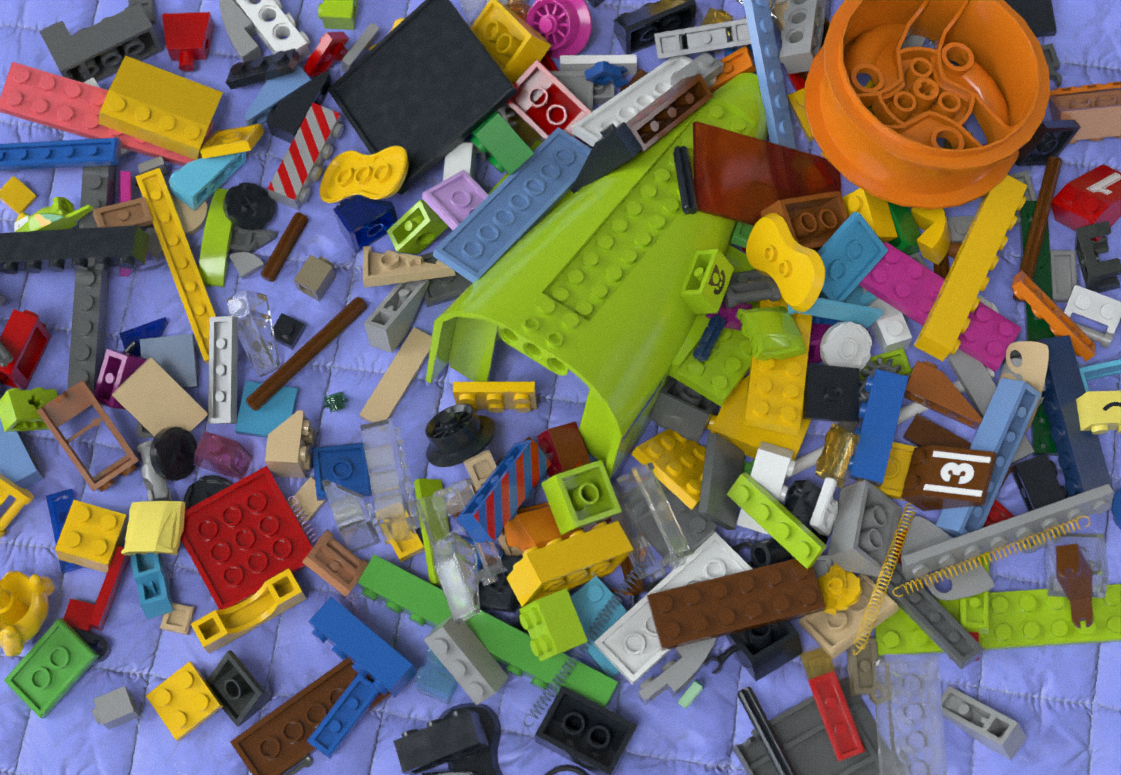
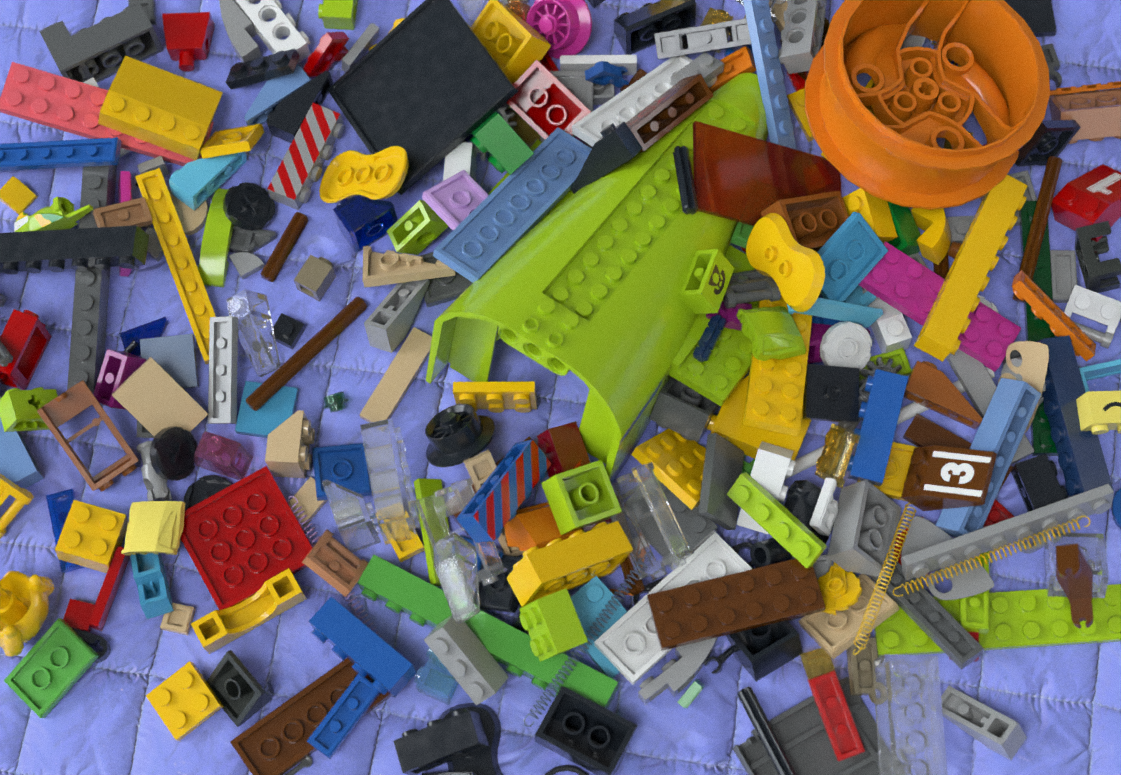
(115, 708): light grey brick -> none

